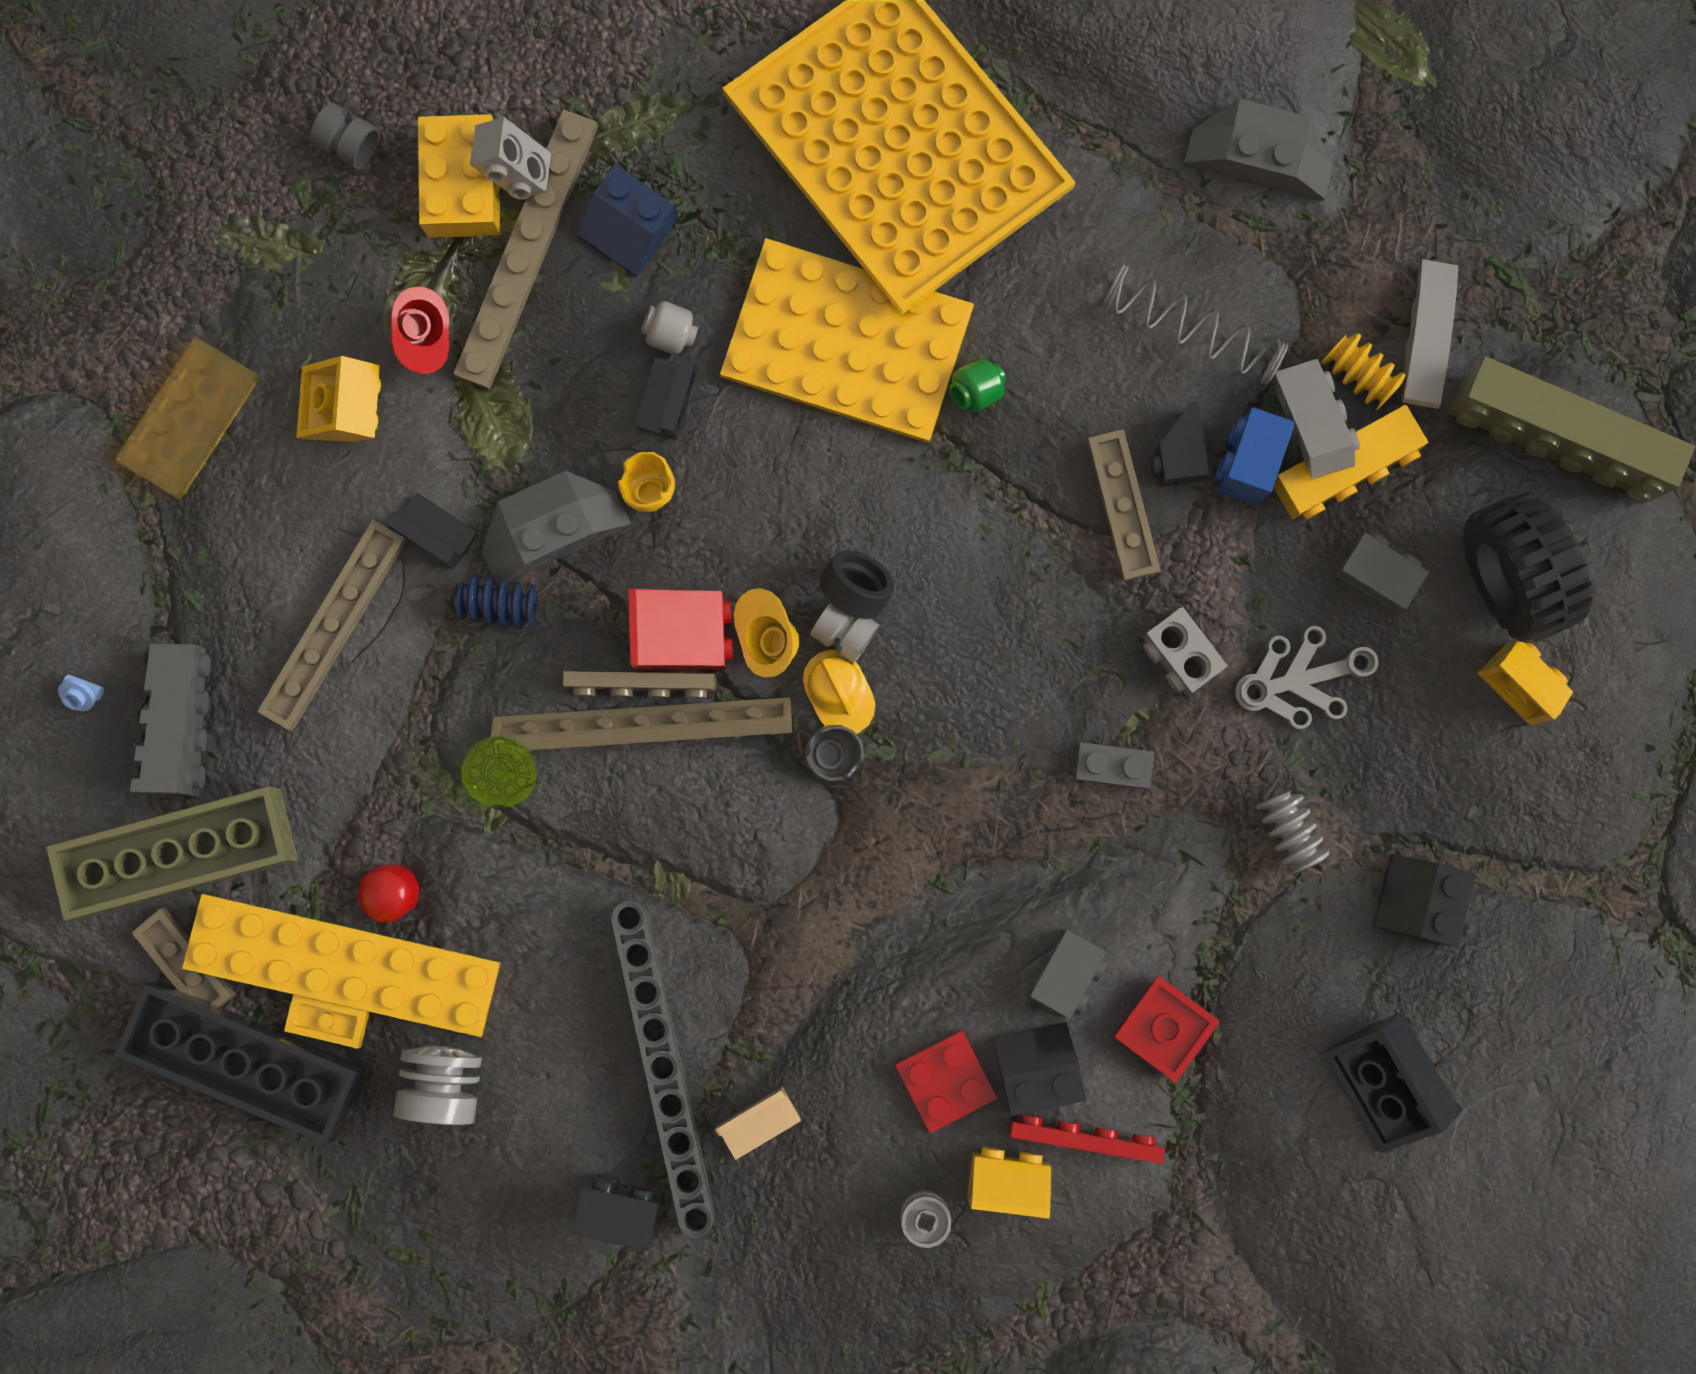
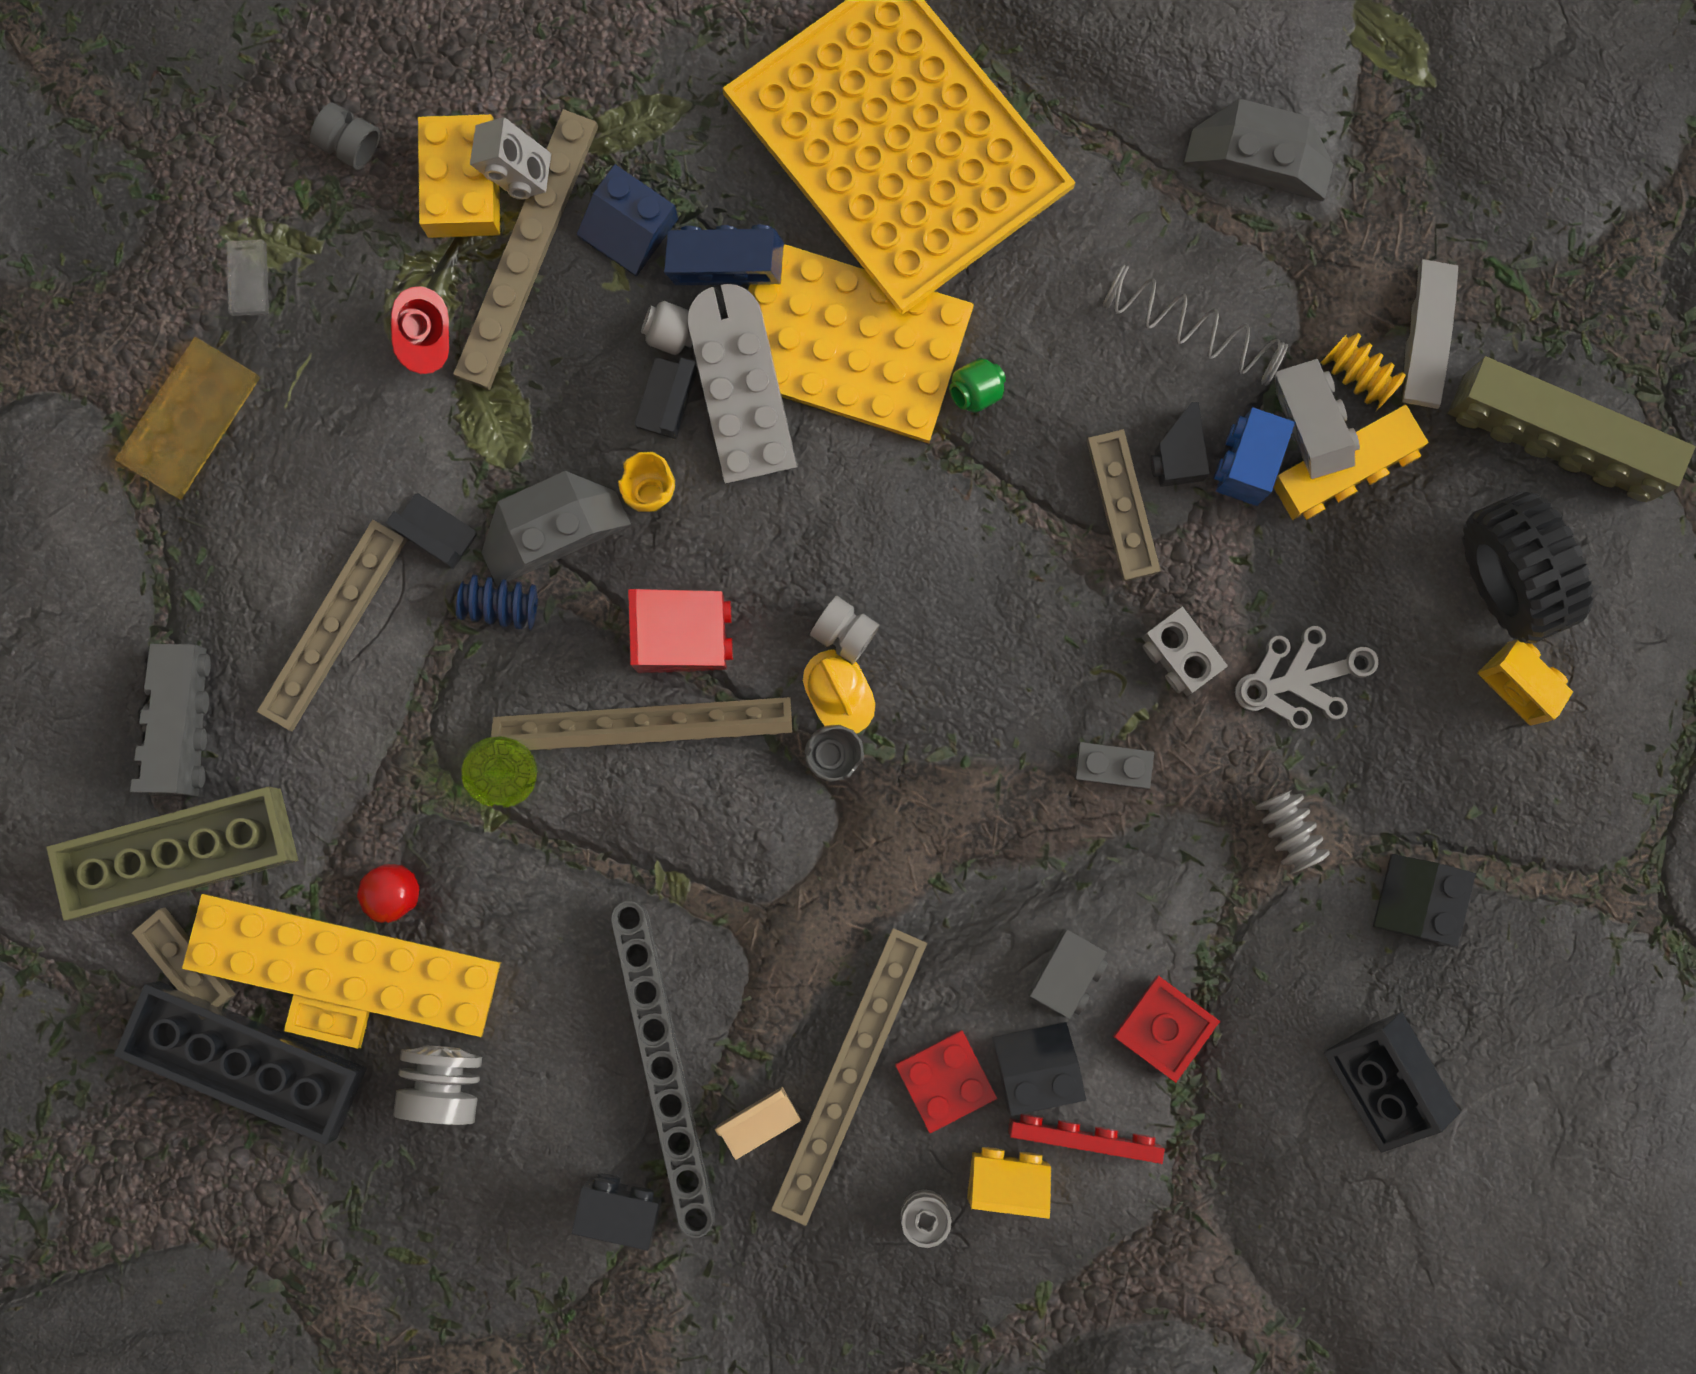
(79, 694): light blue plate -> none
(247, 277): none -> clear tile
(338, 400): yellow slope -> none
(624, 683): dark tan plate -> none
(724, 256): none -> dark blue brick
(740, 384): none -> light grey plate
(765, 633): yellow piece -> none
(847, 595): black tyre -> none
(849, 1077): none -> dark tan plate
(1382, 572): dark grey brick -> none

